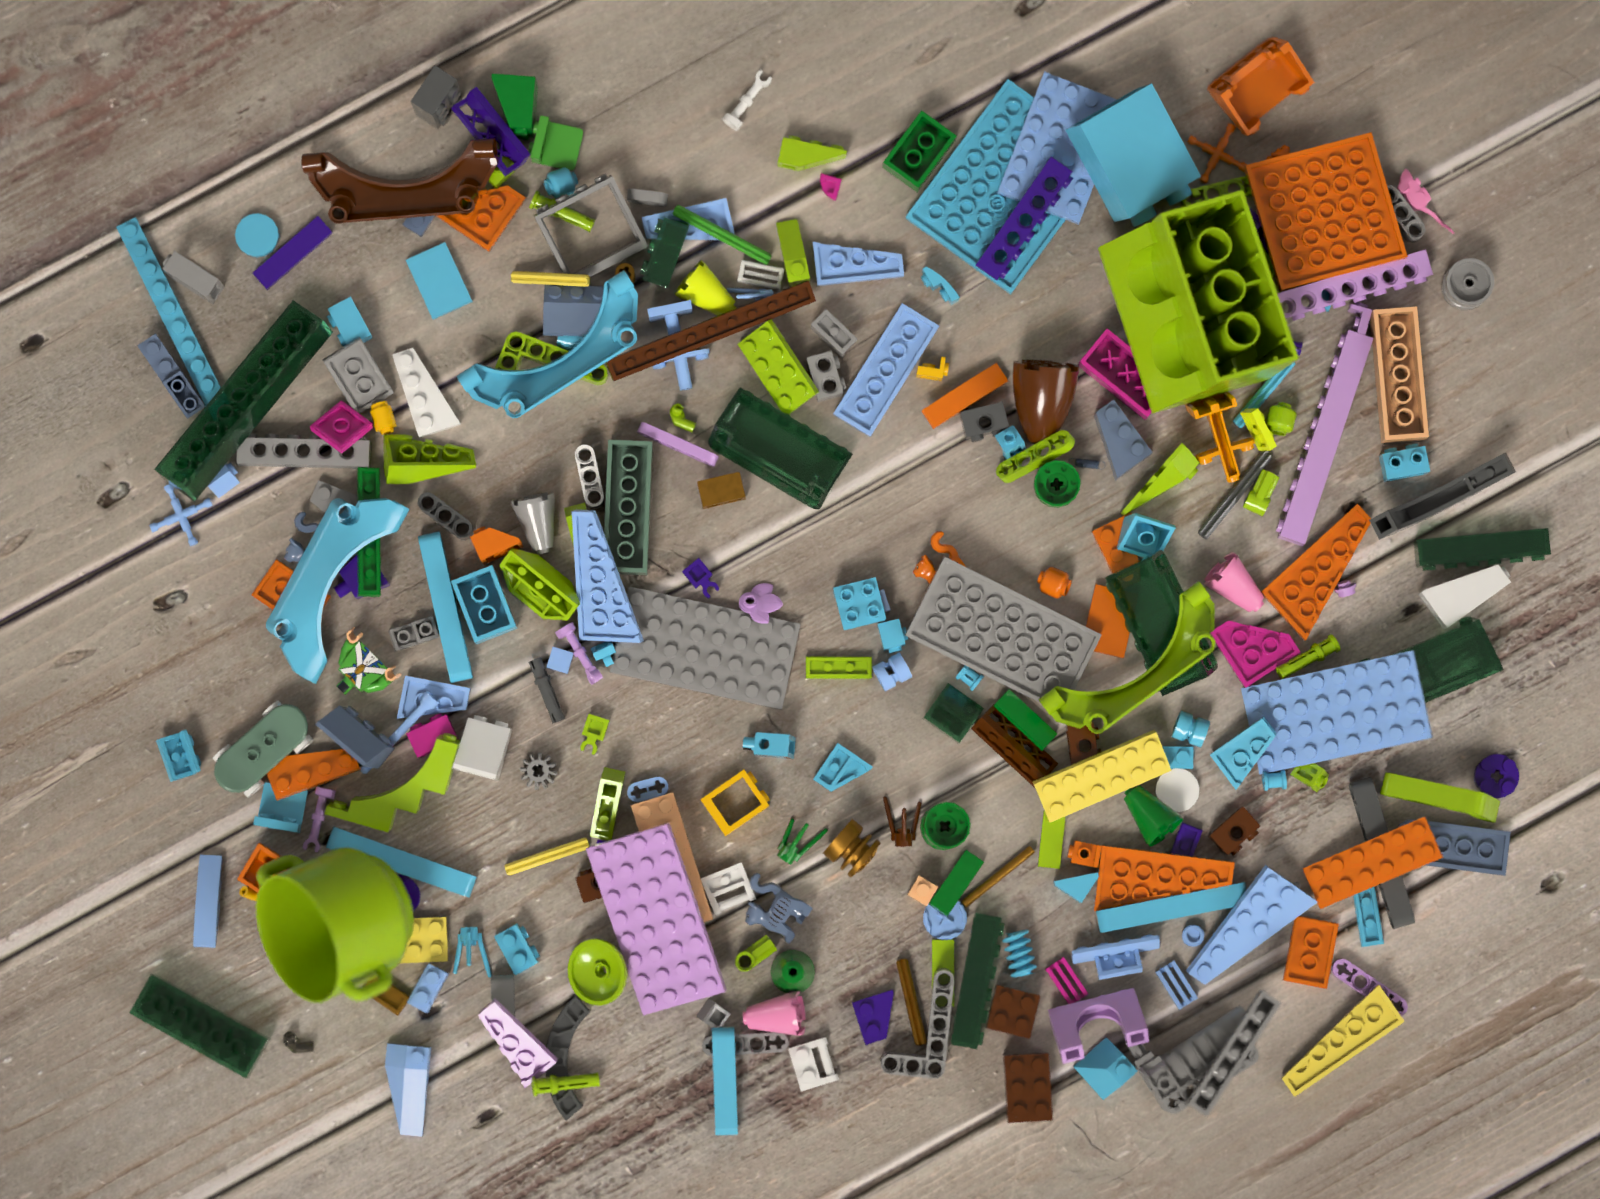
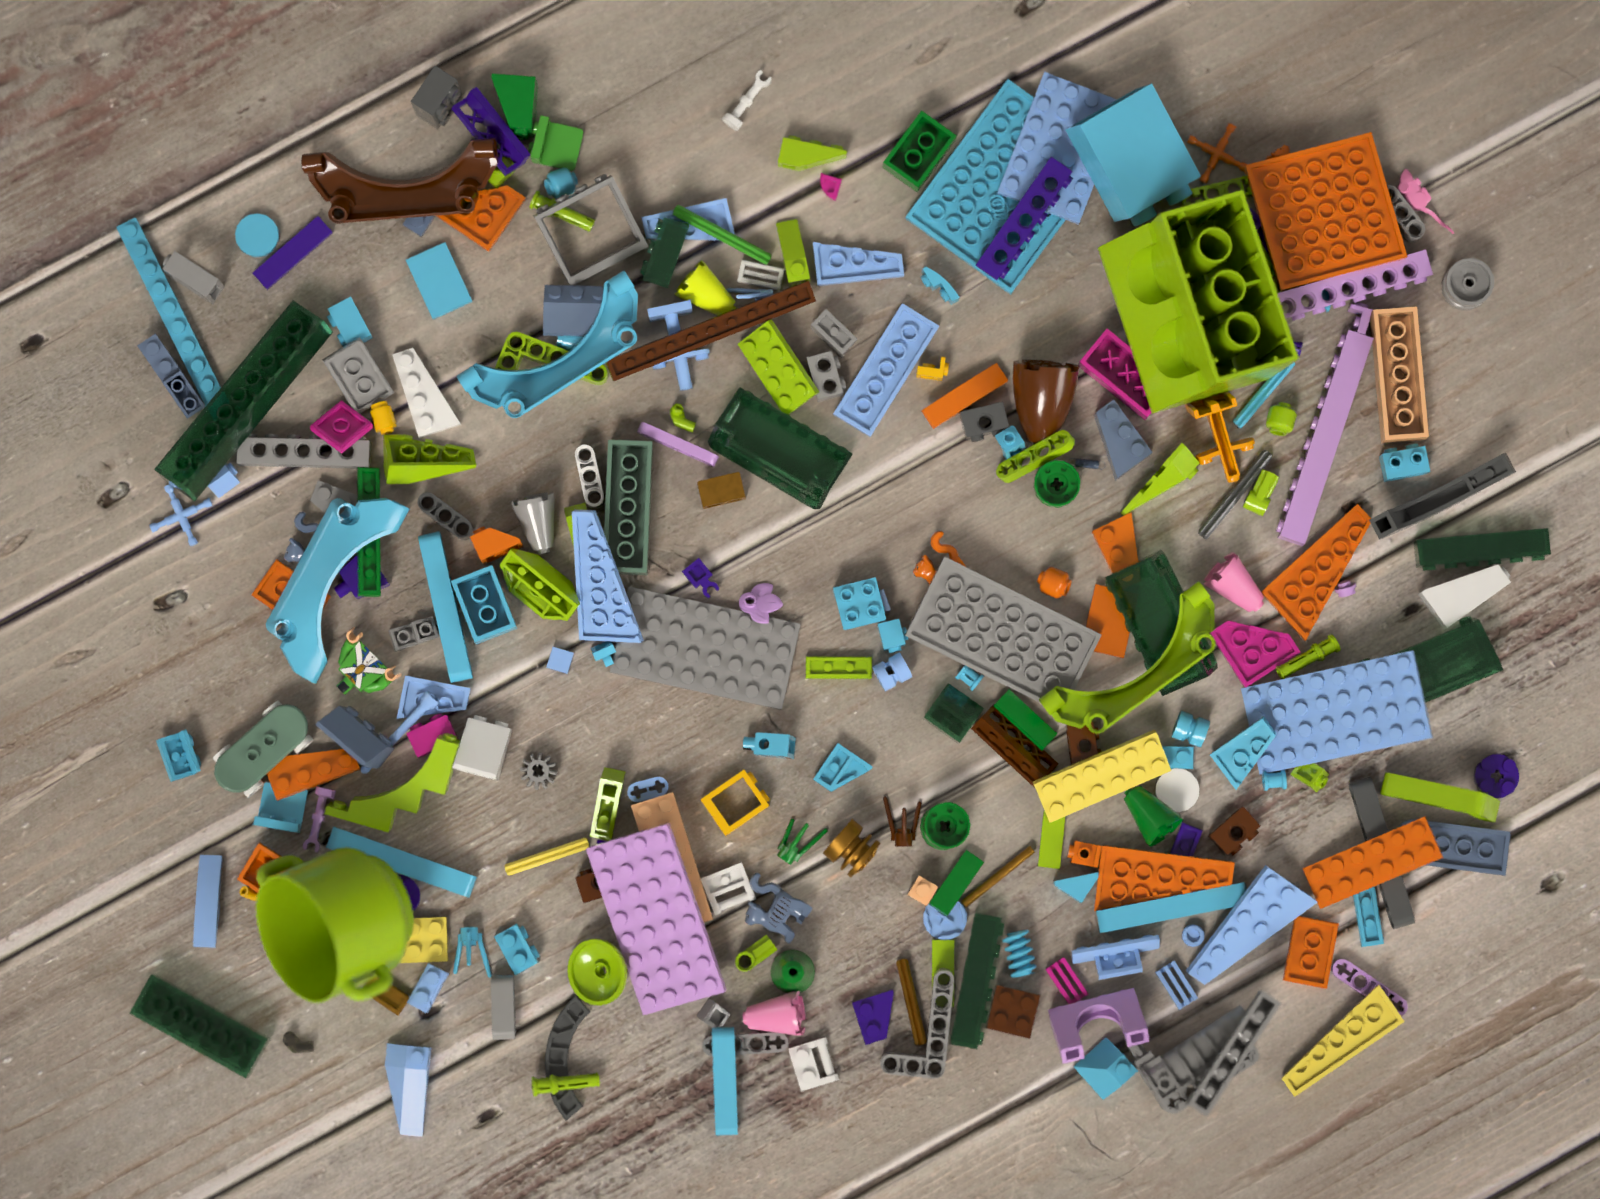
(520, 1046): wing -> none
(548, 694): dark grey pin -> none
(550, 278): light yellow axle -> none
(592, 673): lavender piece -> none
(594, 729): lime plate -> none
(624, 266): pearl gold bush -> none
(647, 197): light grey beam -> none
(1027, 1087): reddish brown brick -> none
(1144, 535): medium azure slope -> none
(1258, 429): neon yellow plate -> none
(1260, 83): orange windscreen -> none

